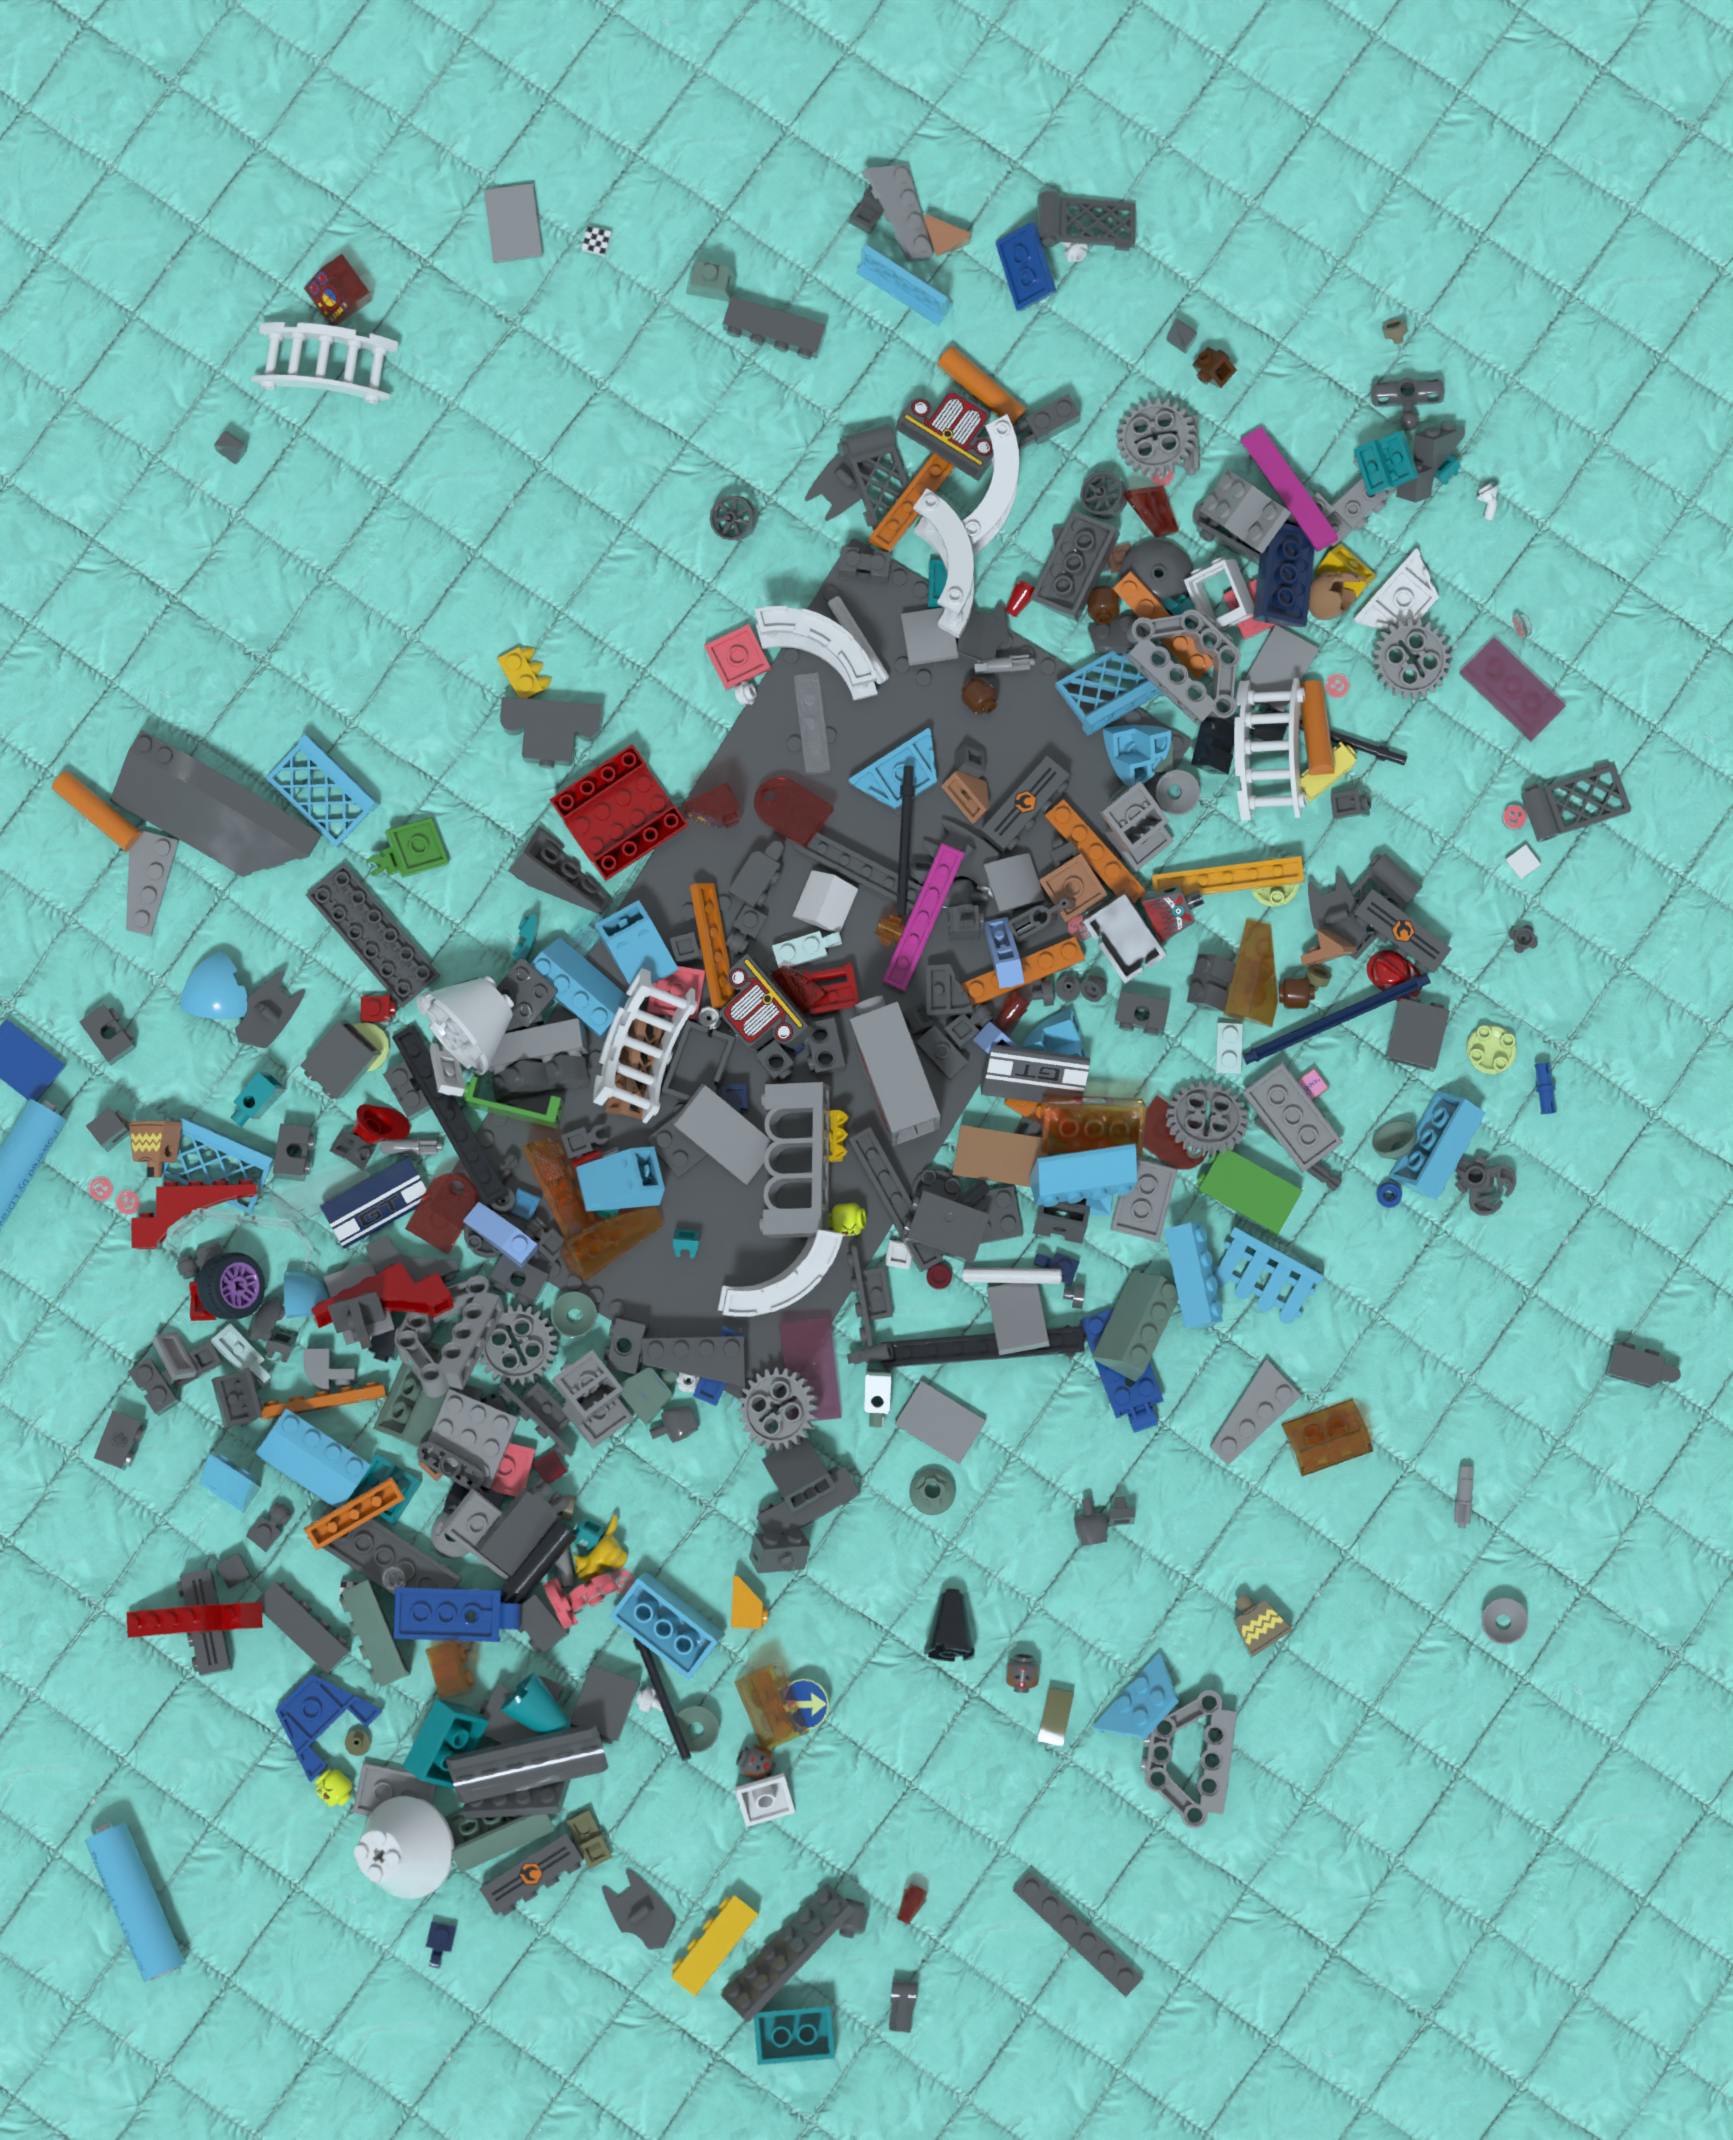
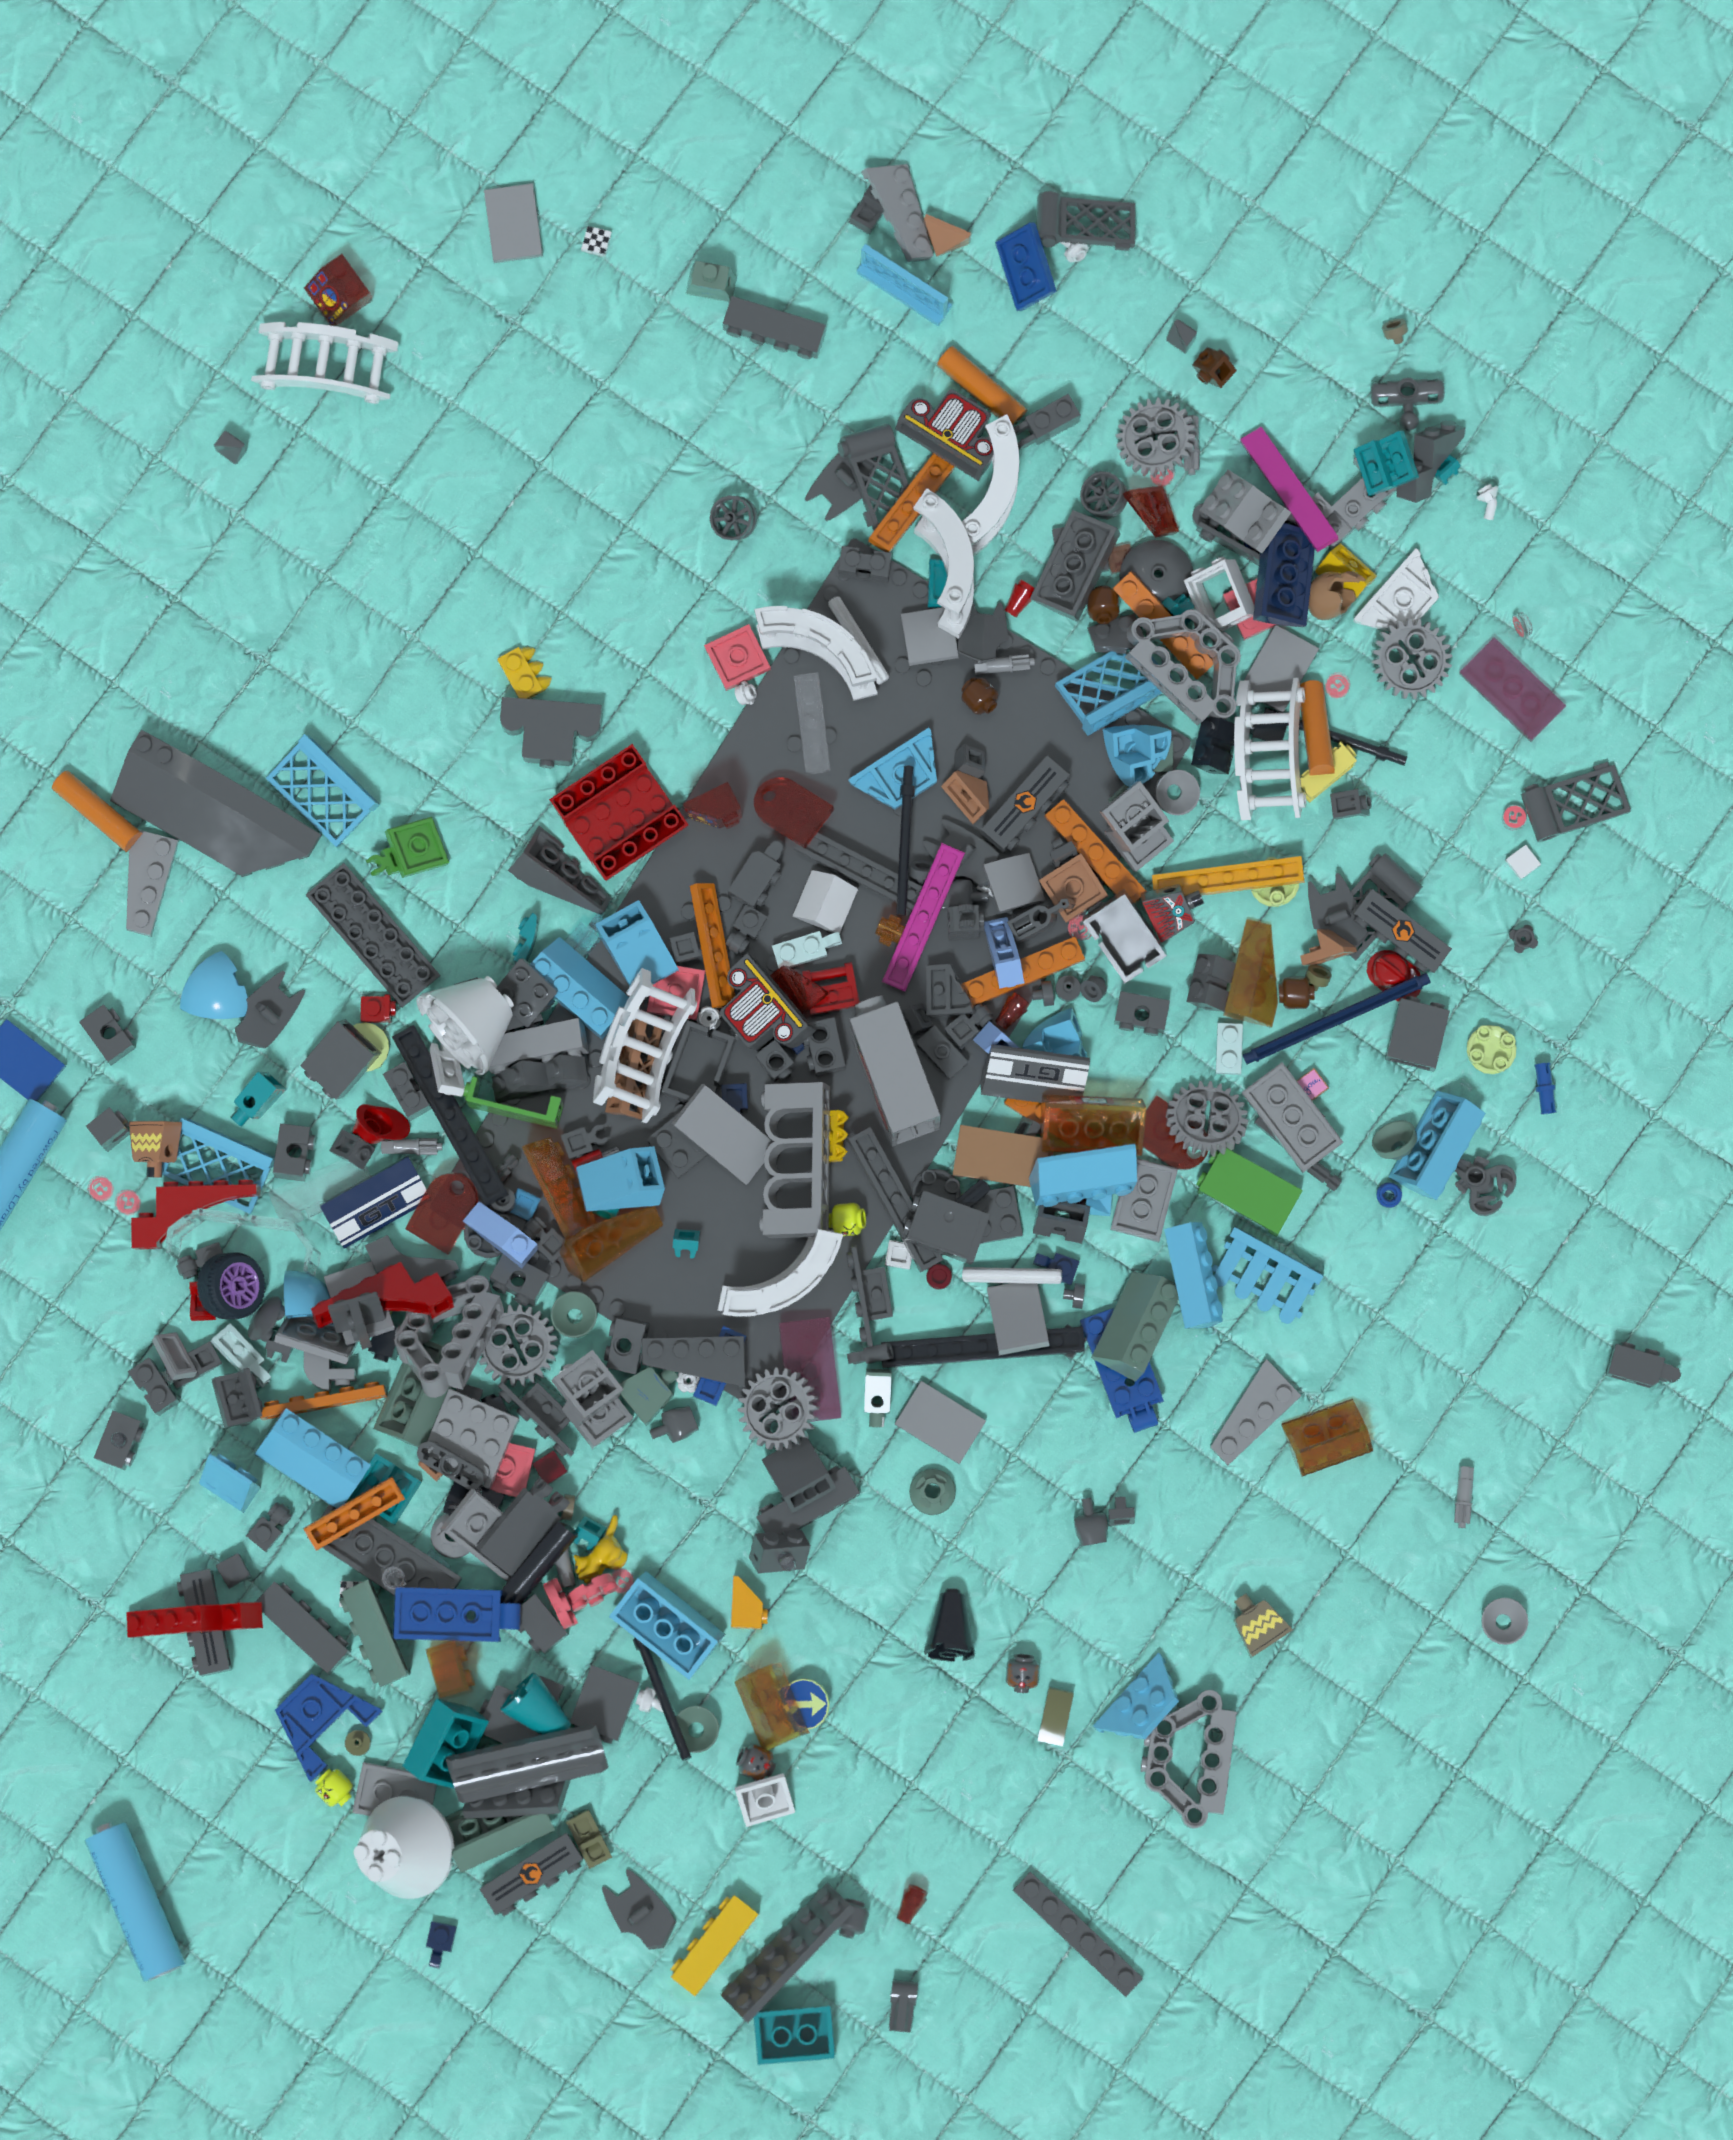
(306, 1336): none -> light grey tile

